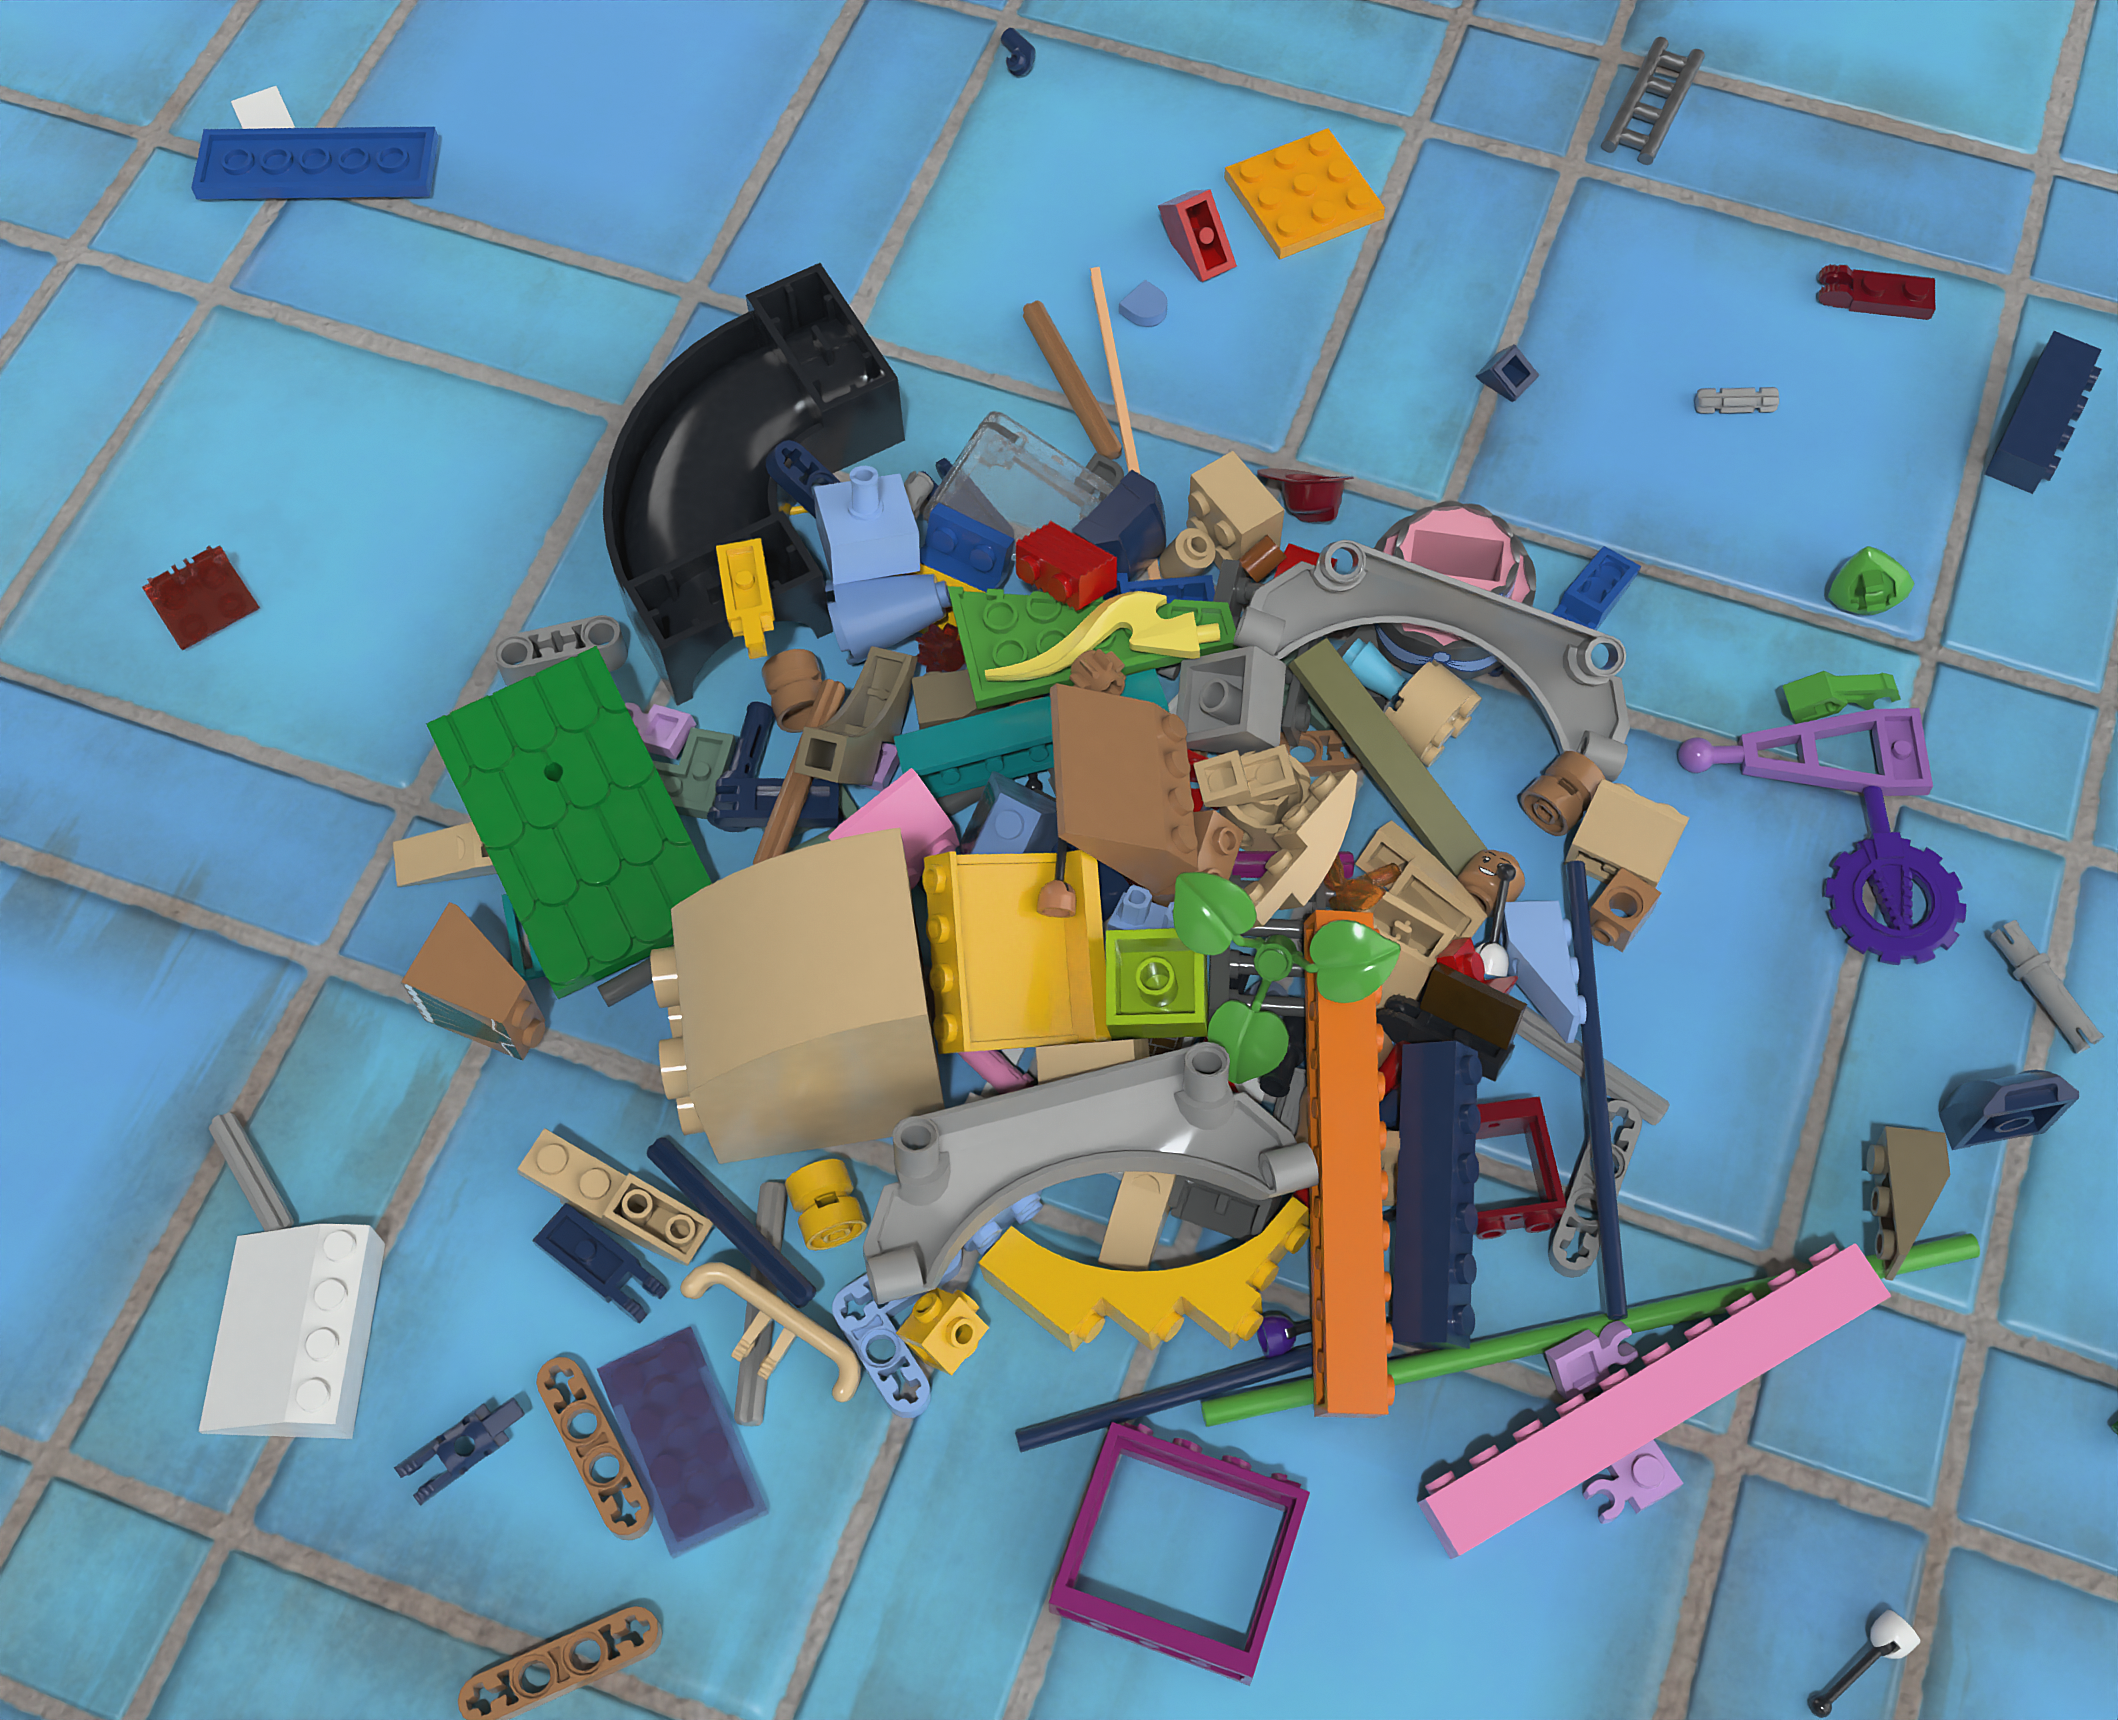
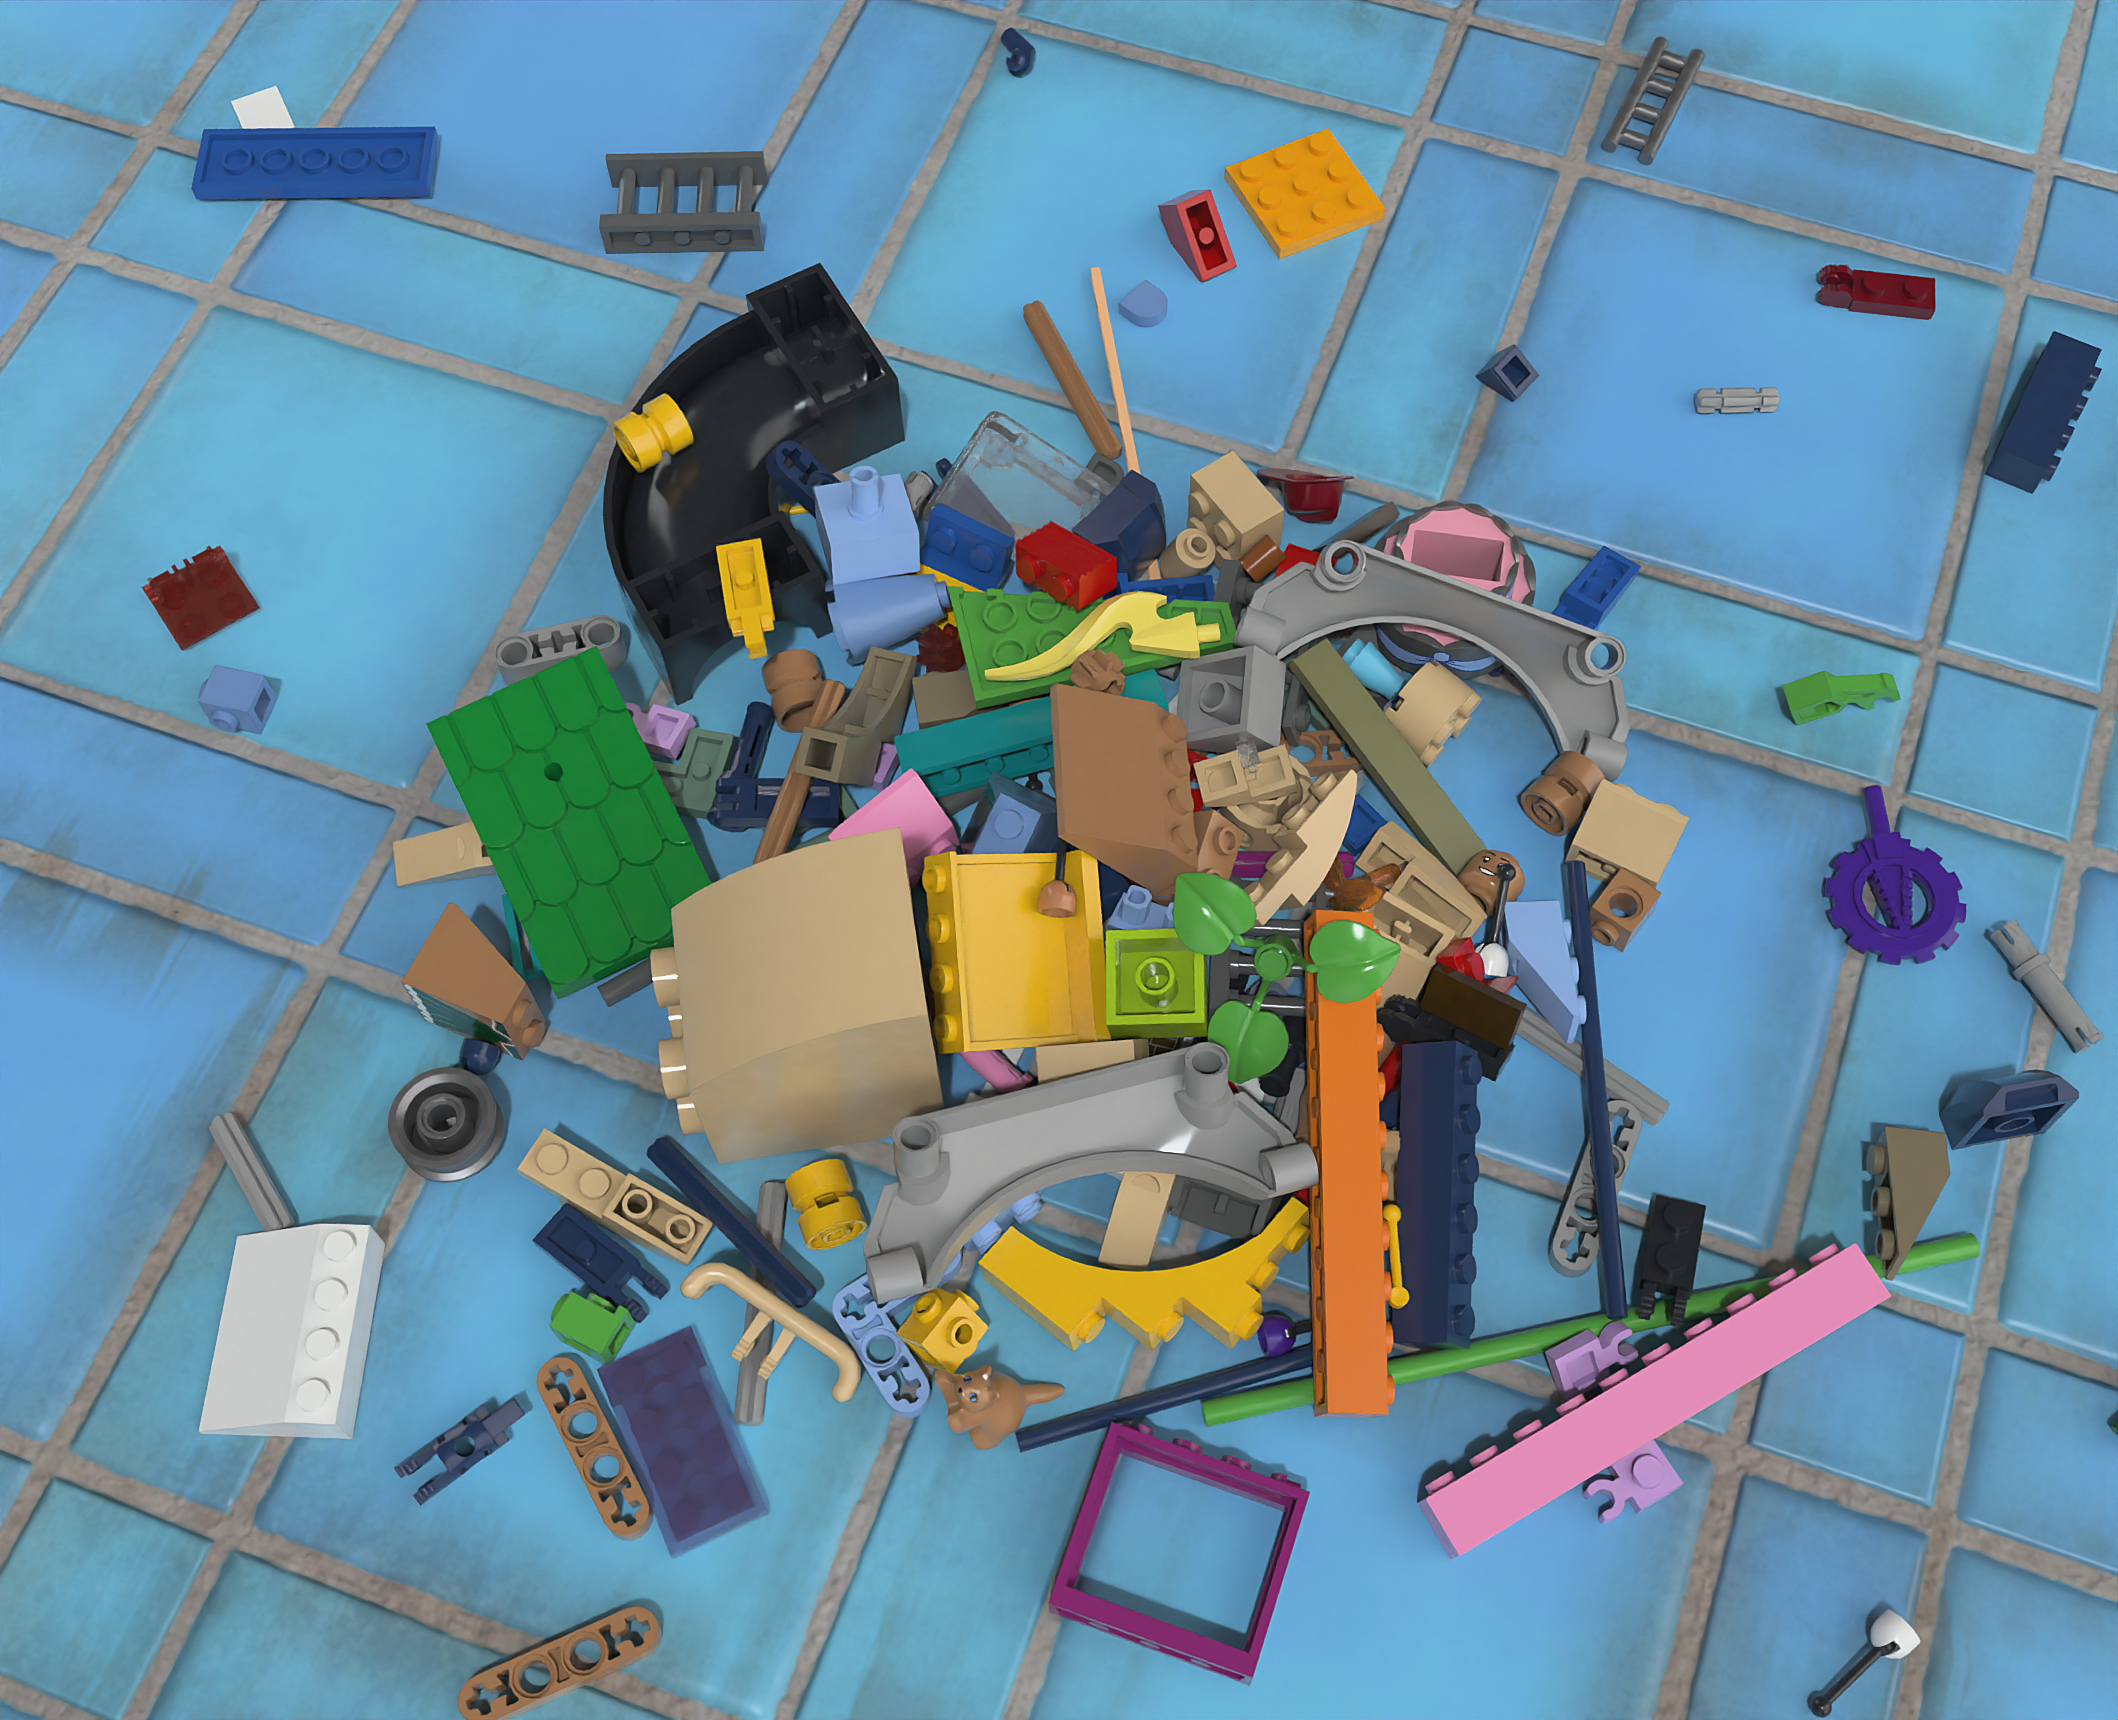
(237, 700): none -> medium blue brick
(462, 1148): none -> flat silver wheel
(478, 1056): none -> dark blue hinge
(591, 1325): none -> bright green brick
(654, 431): none -> yellow wheel
(684, 231): none -> dark grey fence
(989, 1403): none -> medium nougat animal
(1248, 753): none -> clear piece
(1362, 826): none -> blue tile
(1363, 527): none -> tile
(1399, 1294): none -> yellow hinge
(1515, 1118): dark red window -> none
(1671, 1256): none -> black hinge
(1870, 583): bright green piece -> none
(1896, 739): medium lavender plate -> none

